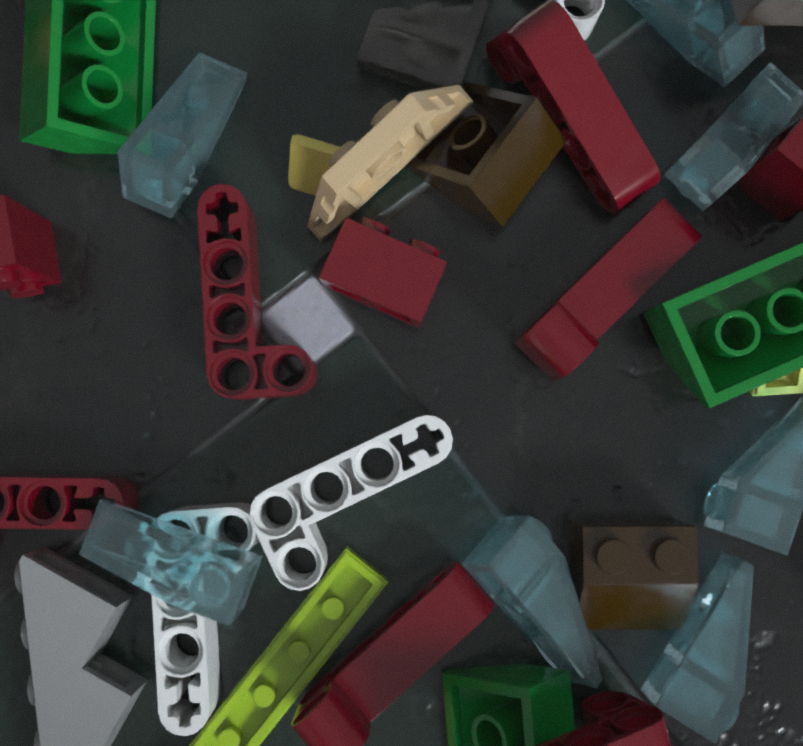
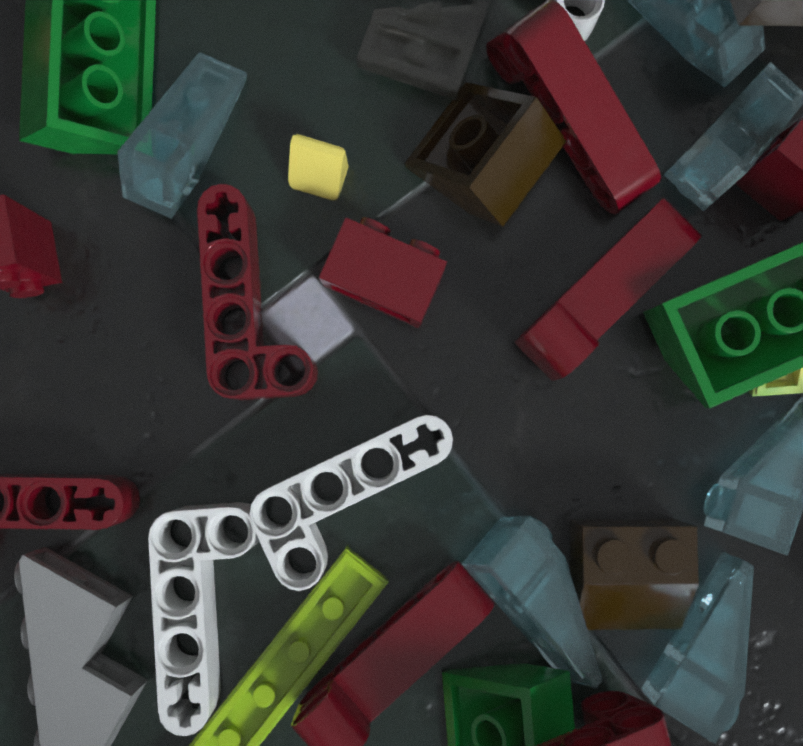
(172, 561): clear light blue slope -> none
(366, 166): tan wing -> none

